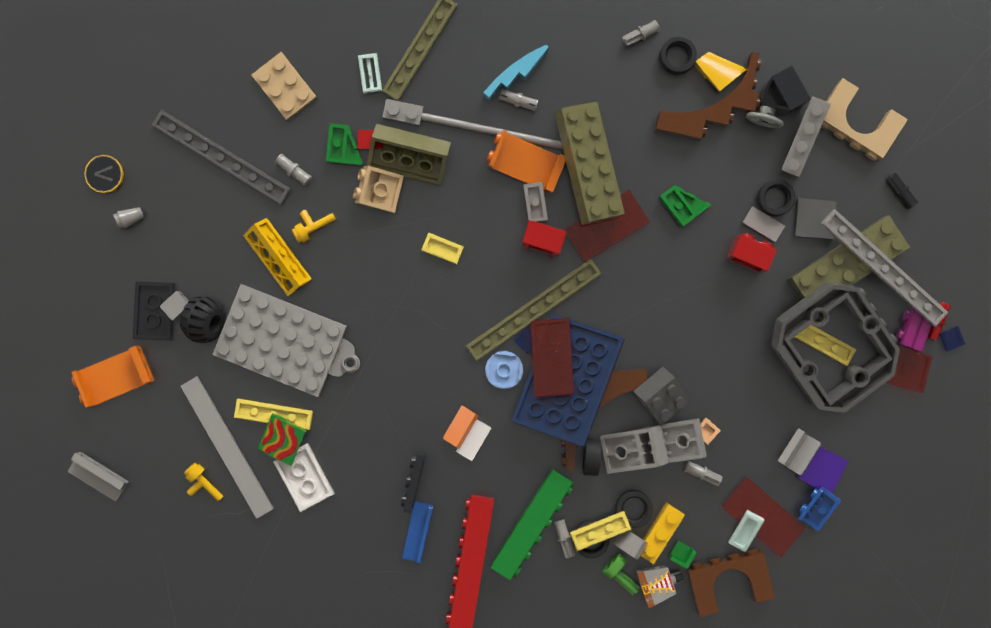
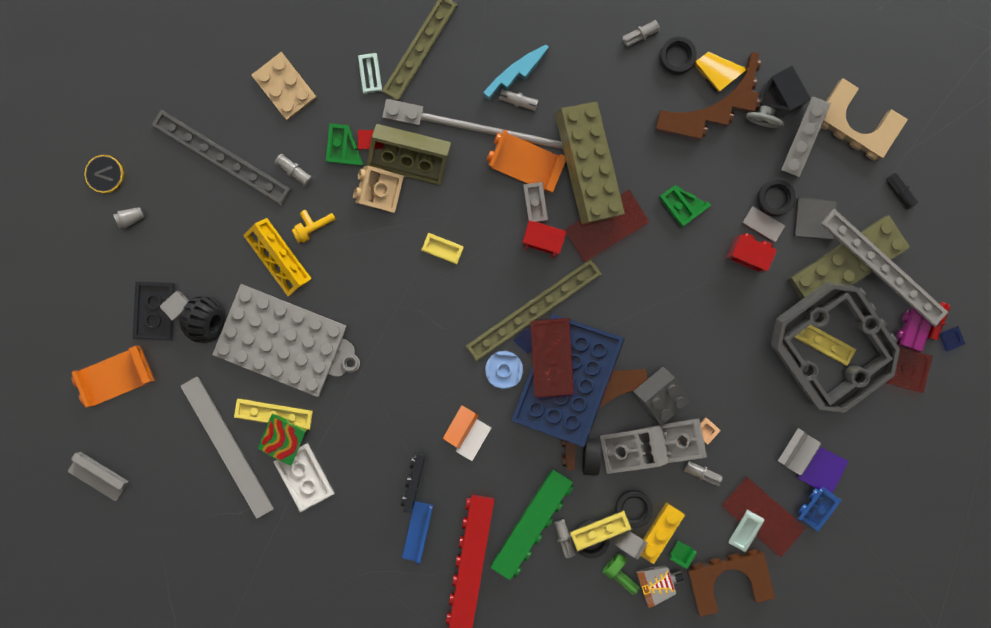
(194, 473): yellow piece -> none

